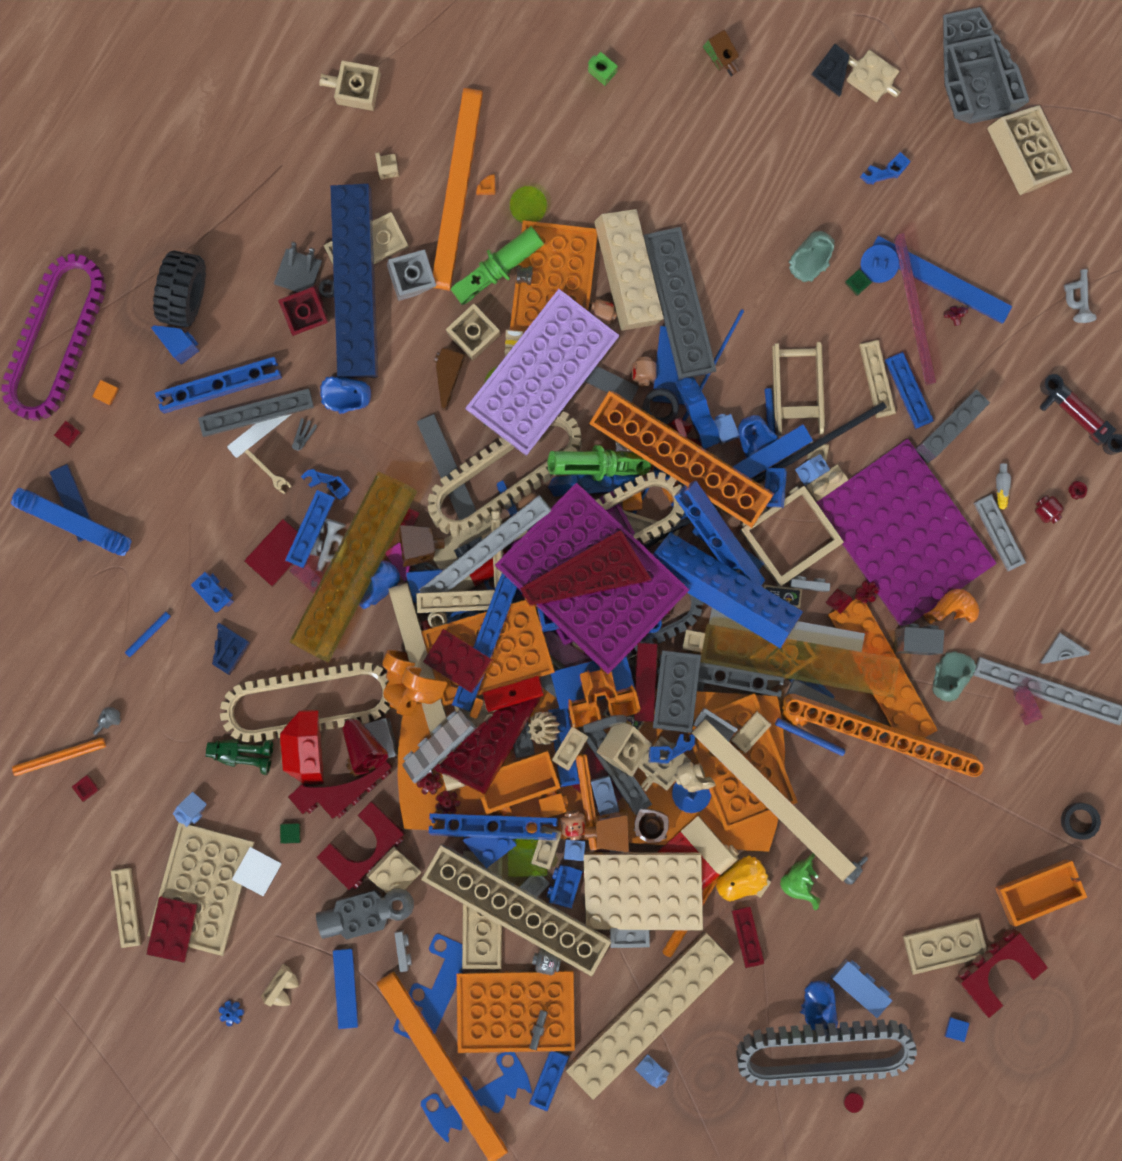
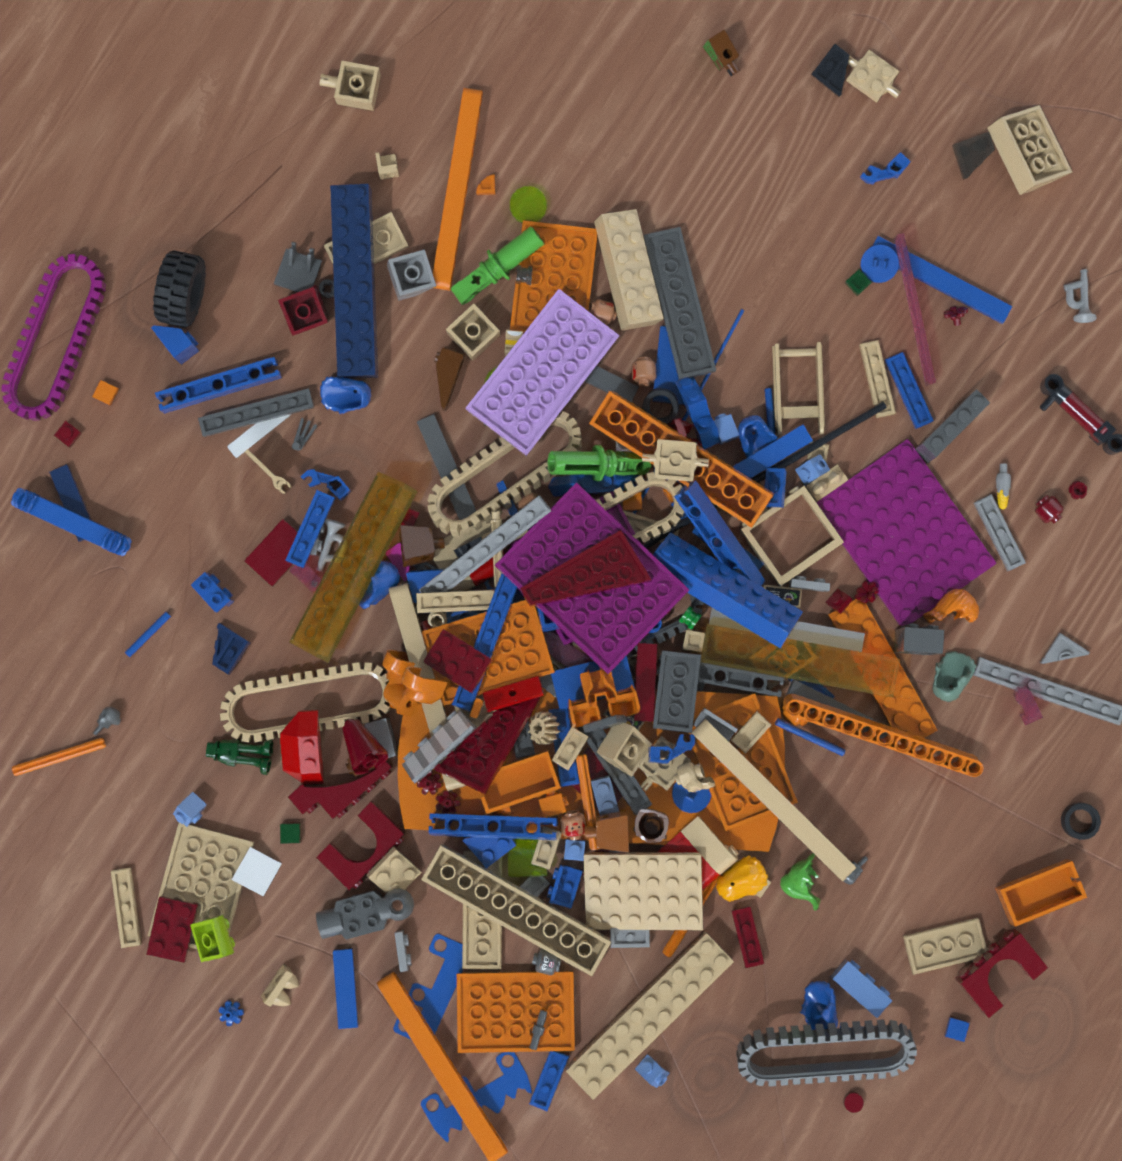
(85, 788): dark red plate -> none
(213, 938): none -> lime brick
(602, 76): bright green brick -> none
(675, 460): none -> tan plate
(690, 618): none -> green wheel
(812, 256): sand green piece -> none
(972, 153): none -> clear smoke wing
(978, 69): dark grey wedge -> none

